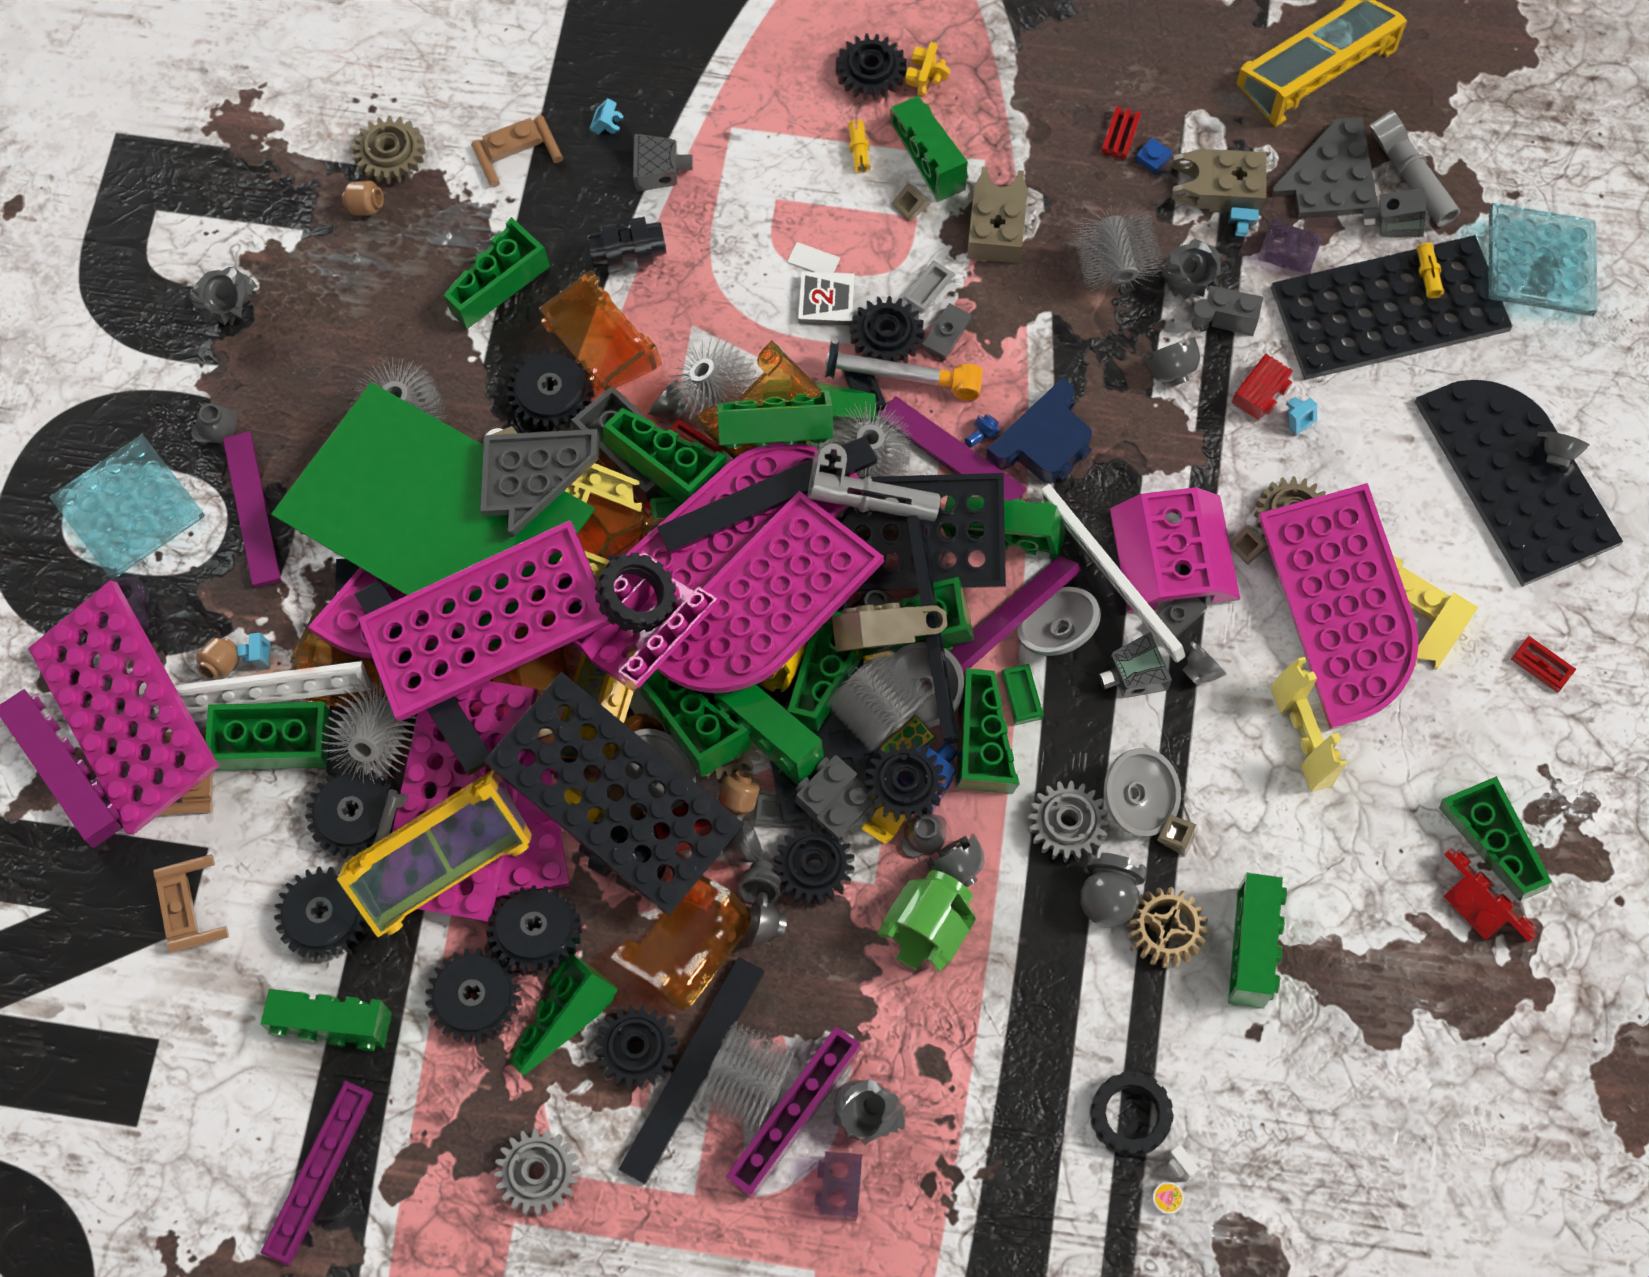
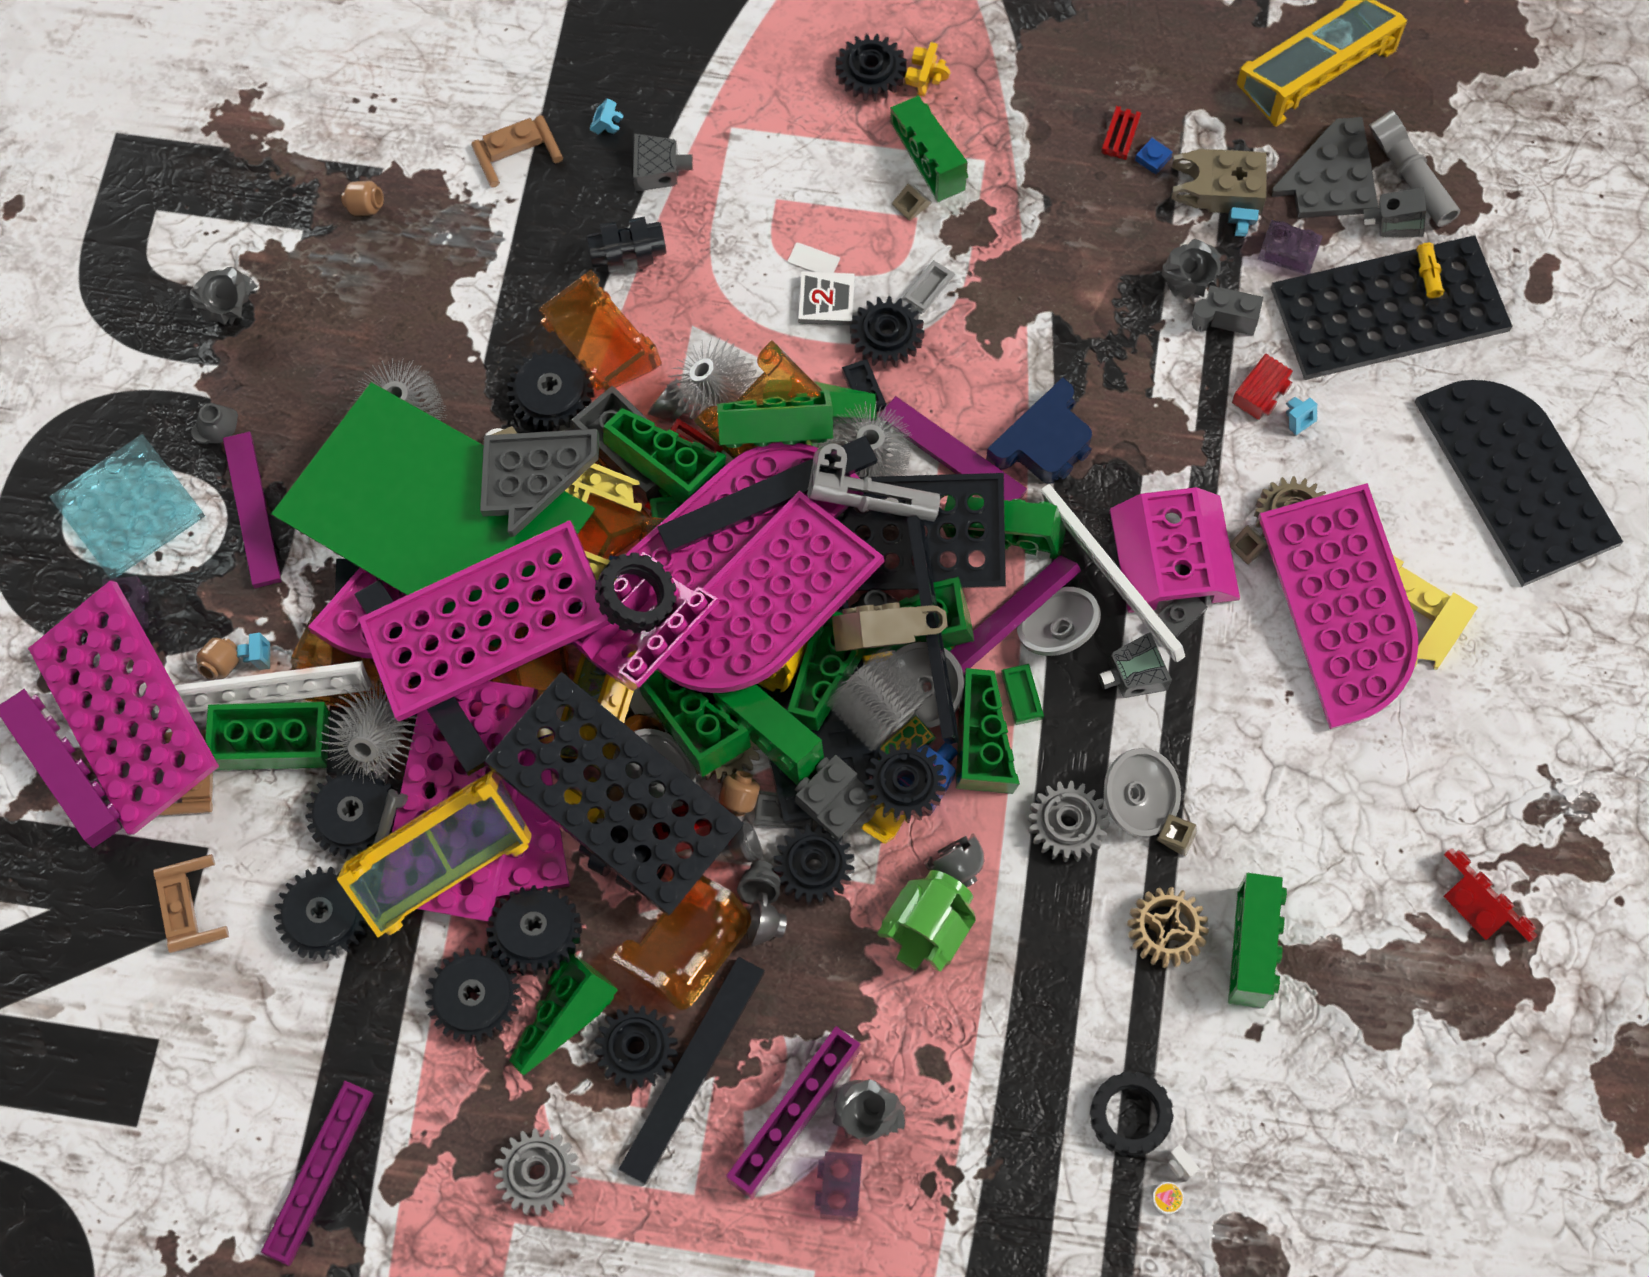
(326, 1019): green wedge -> none
(405, 145): dark tan gear -> none
(497, 274): green wedge -> none
(746, 1077): light grey piece -> none
(859, 146): yellow pin -> none
(924, 836): flat silver piece -> none
(947, 331): dark grey plate -> none
(963, 381): piece -> none
(987, 427): blue plate -> none
(997, 220): dark tan brick -> none
(1111, 892): dark grey tile -> none
(1118, 249): light grey piece -> none
(1174, 362): dark grey cylinder -> none
(1202, 666): flat silver piece -> none
(1291, 694): light yellow wedge -> none
(1496, 833): green wedge -> none
(1526, 663): red tile -> none
(1542, 259): clear light blue plate -> none
(1561, 448): dark grey piece -> none

